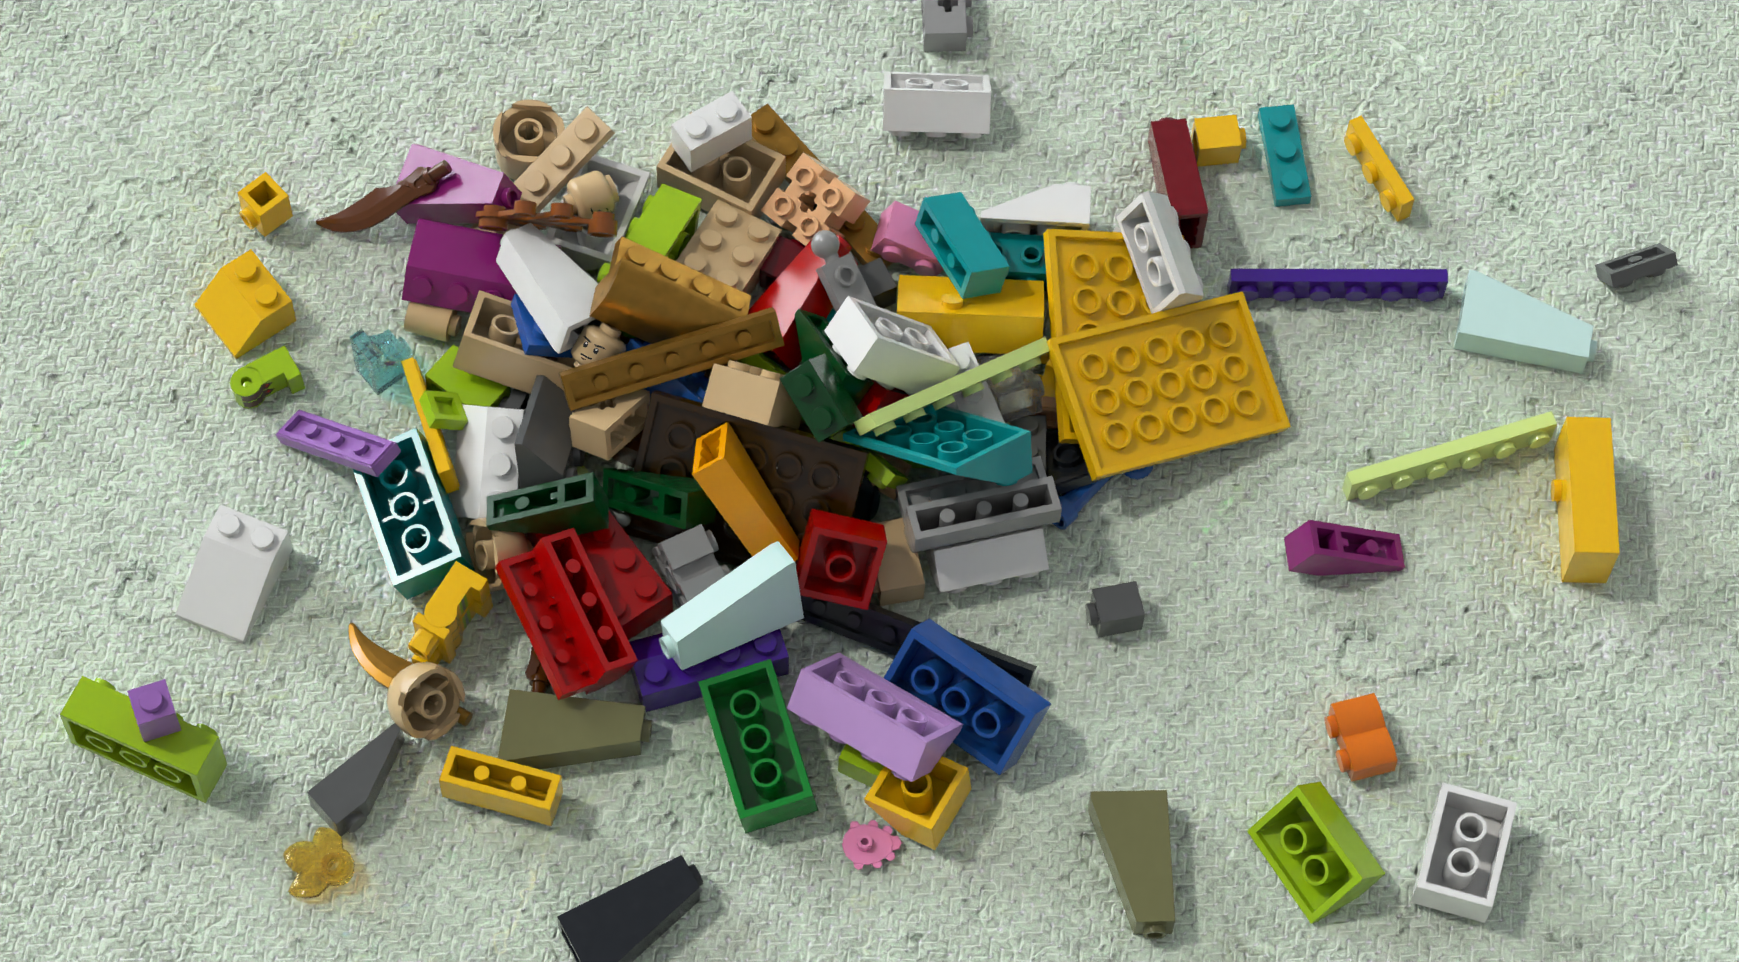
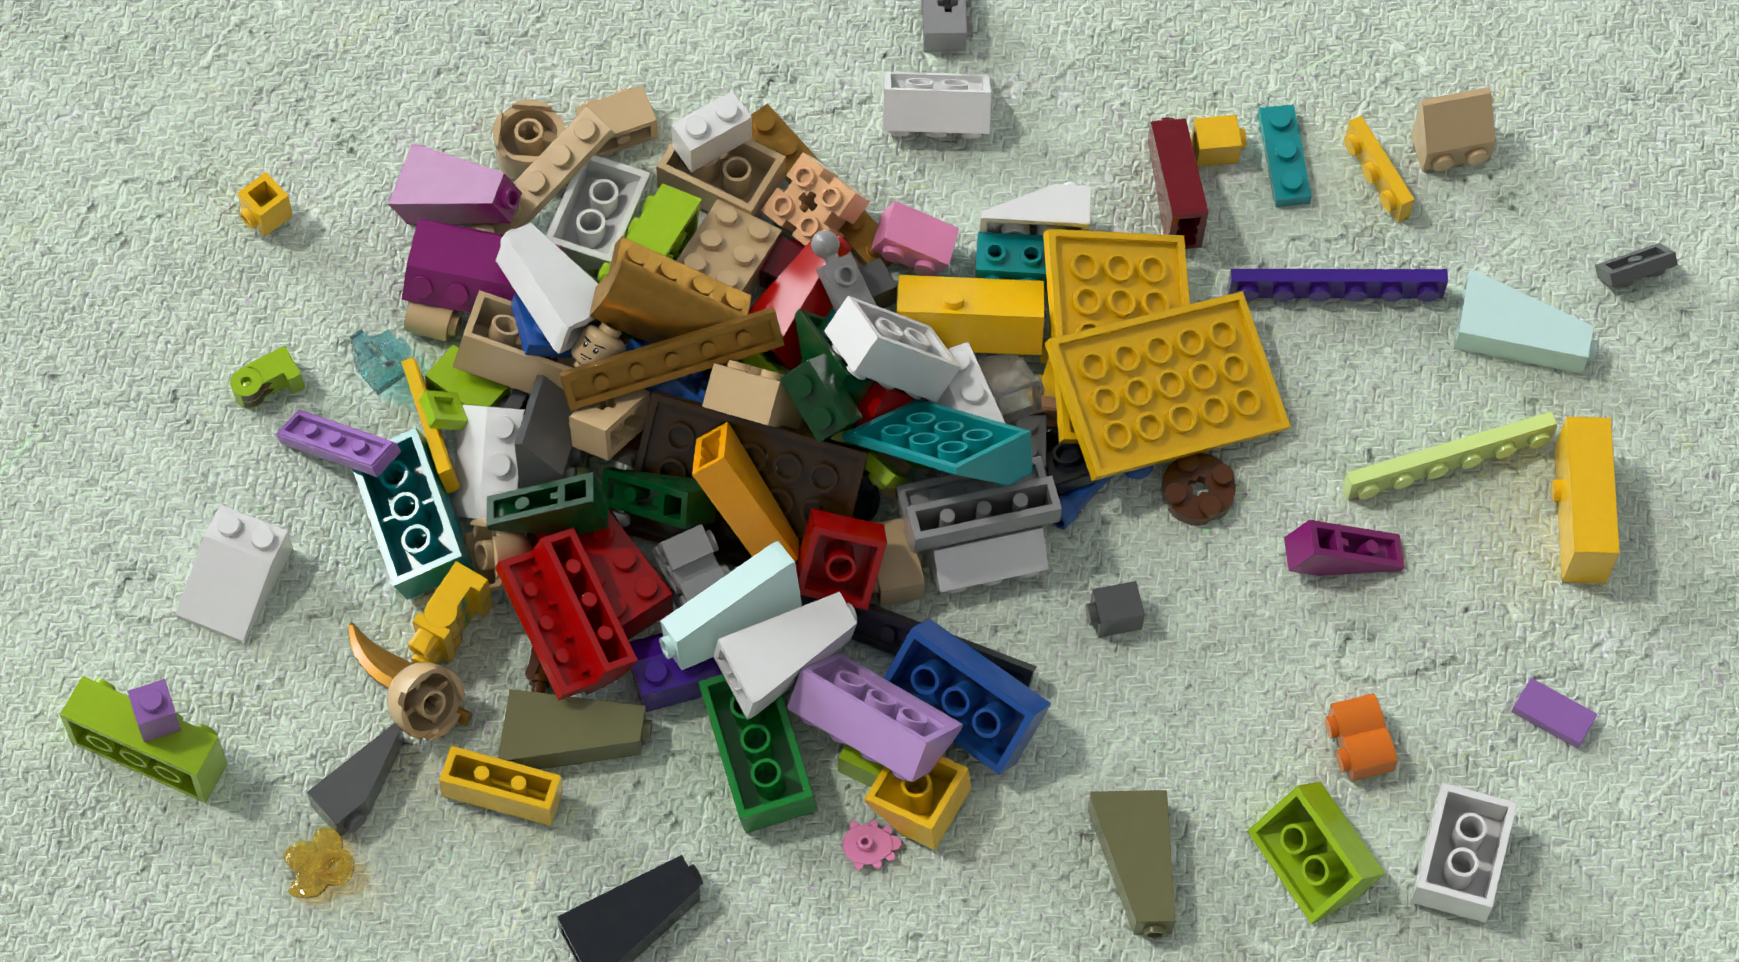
(245, 304): yellow slope -> none
(386, 201): reddish brown sword -> none
(560, 217): dark orange plant -> none
(591, 194): tan head -> none
(628, 115): none -> tan brick
(768, 656): none -> white slope
(942, 393): yellowish green plate -> none
(962, 245): teal brick -> none
(1159, 253): white slope -> none
(1208, 505): none -> reddish brown plate
(1454, 130): none -> tan slope
(1554, 713): none -> medium lavender tile

